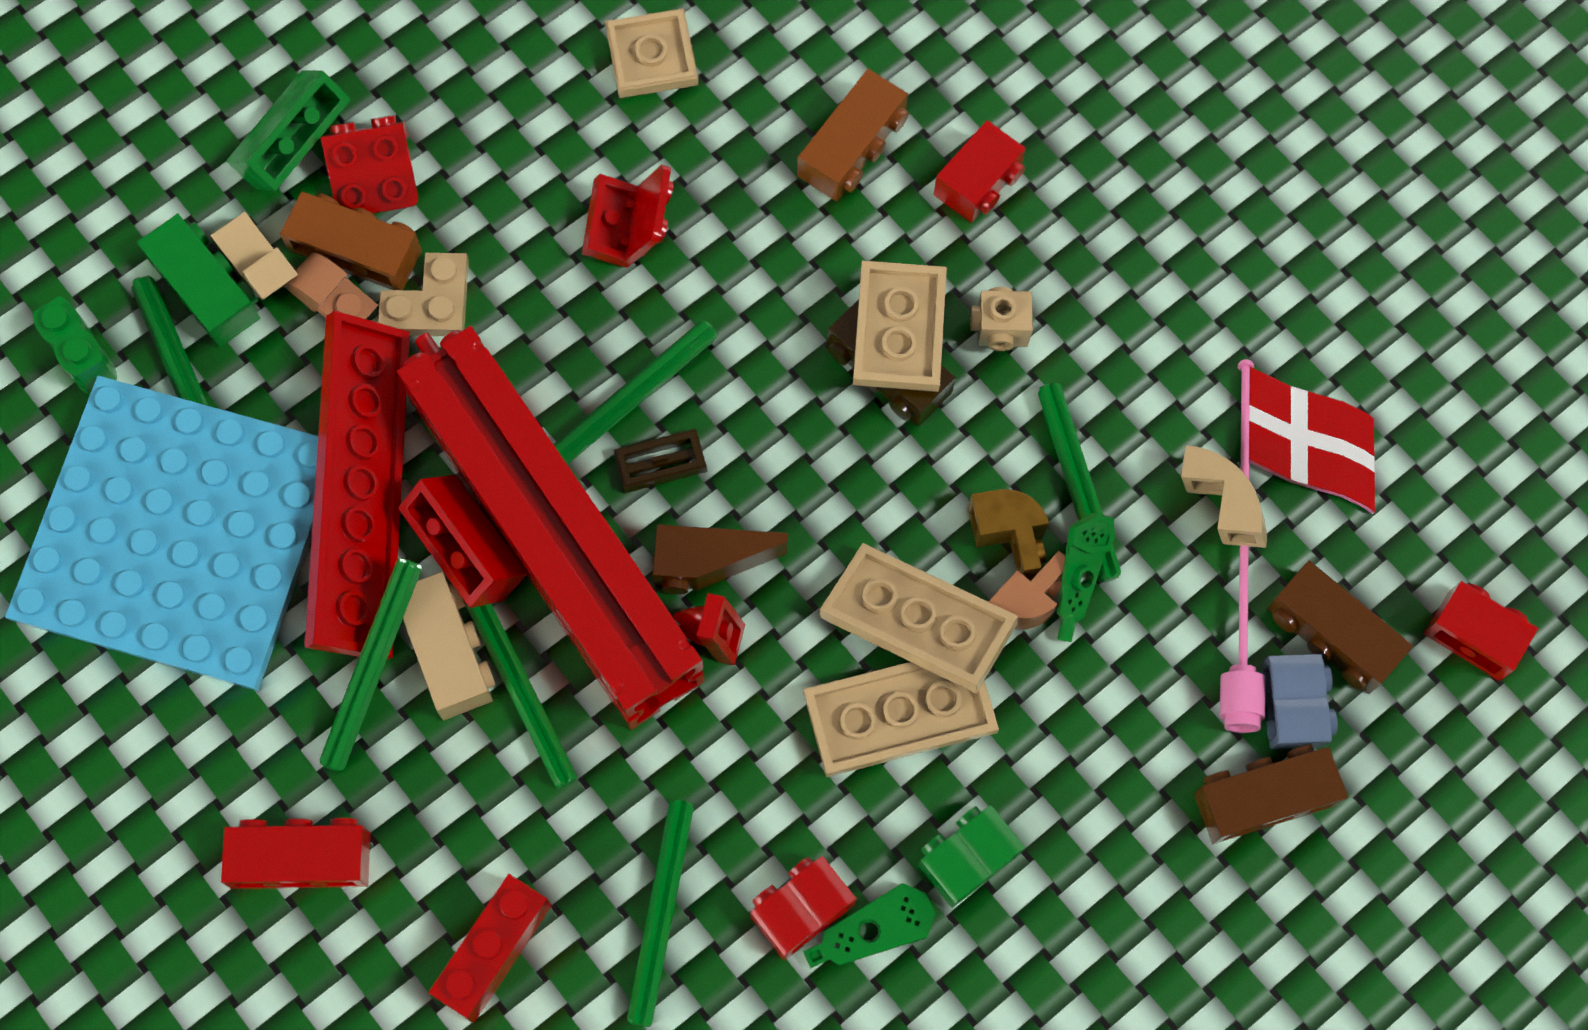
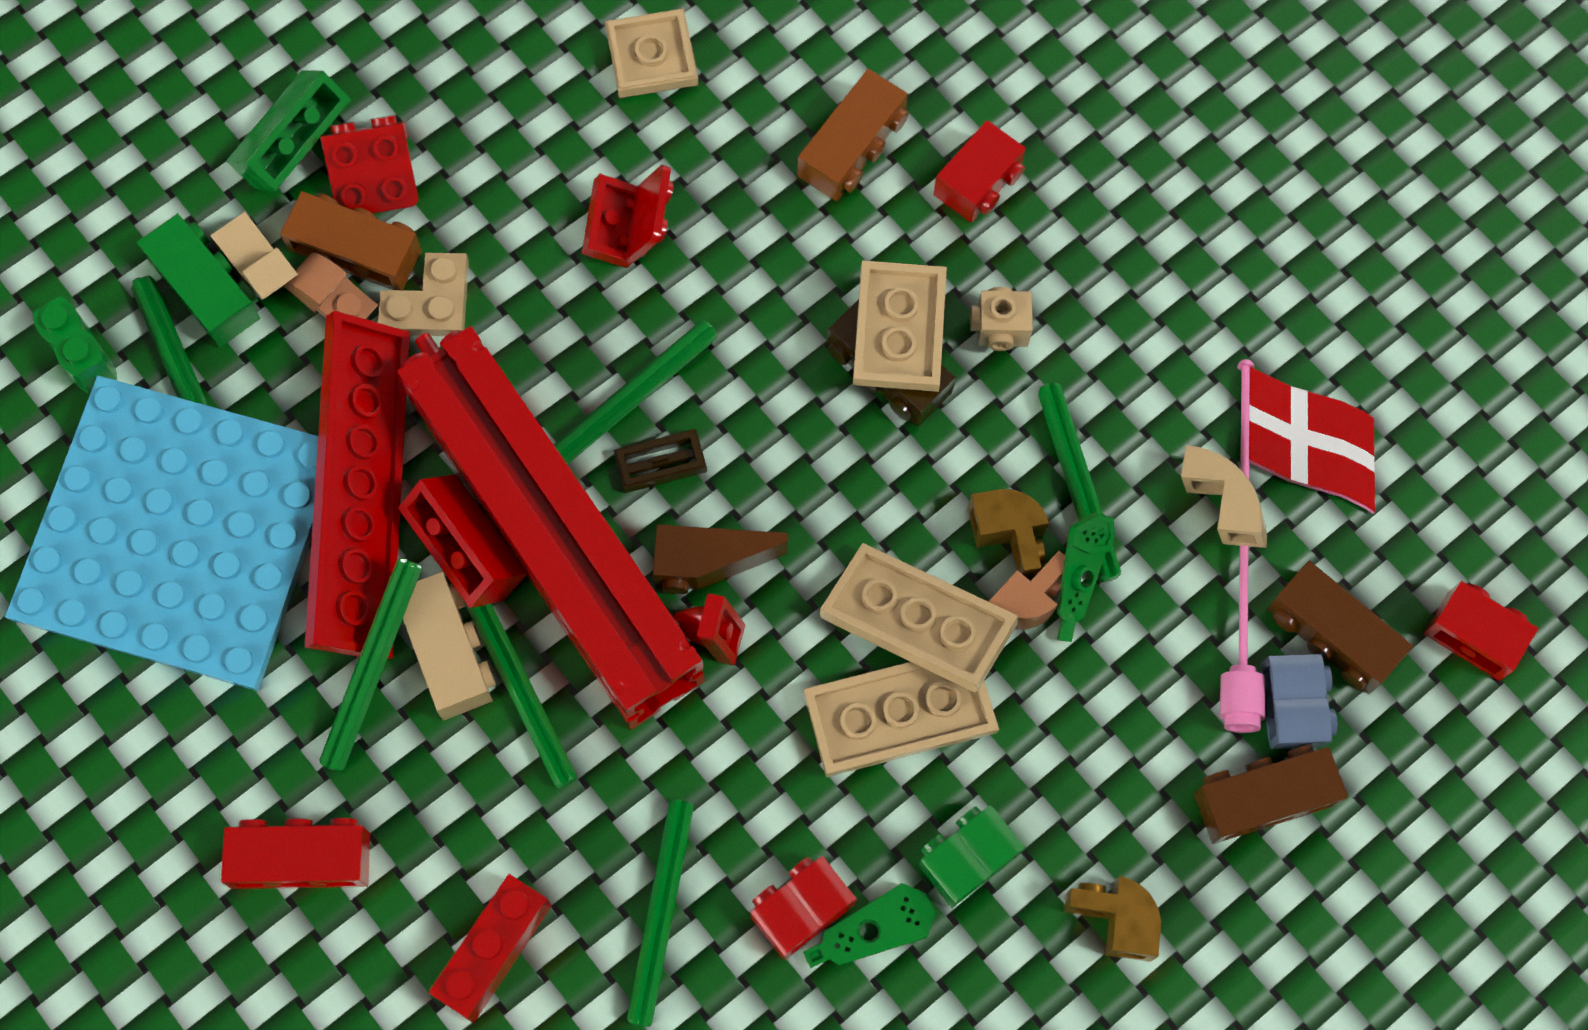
(1131, 912): none -> pearl gold brick

